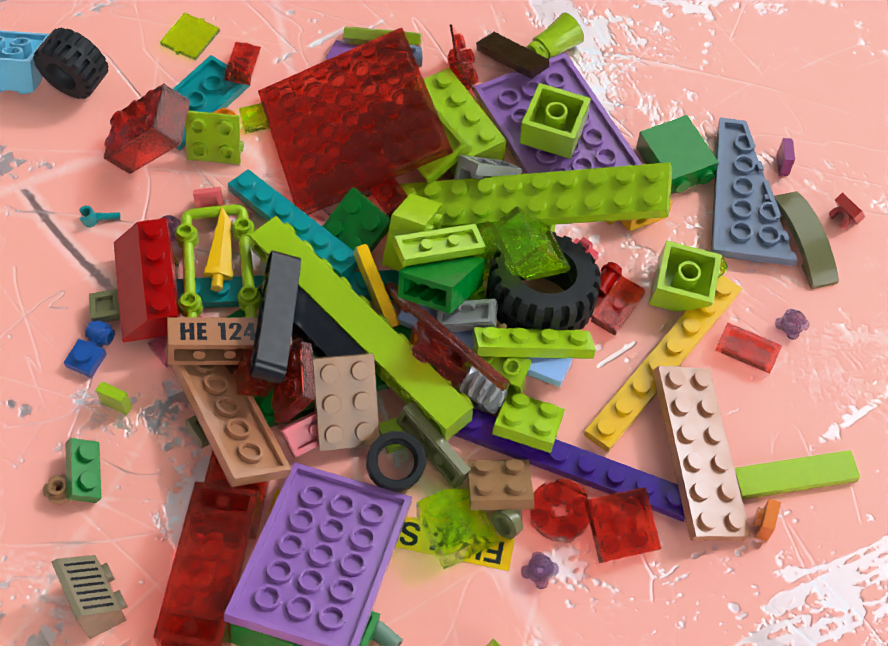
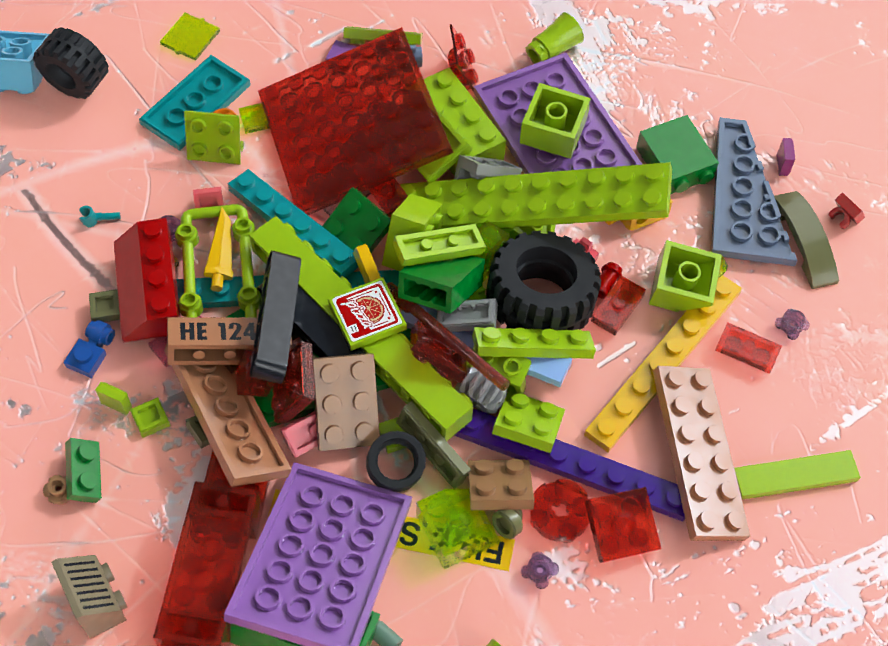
(146, 129): clear red brick -> none
(150, 417): none -> lime tile
(242, 63): clear red plate -> none
(367, 313): none -> tile
(512, 55): dark brown tile -> none
(528, 246): clear neon green slope -> none
(766, 519): orange plate -> none

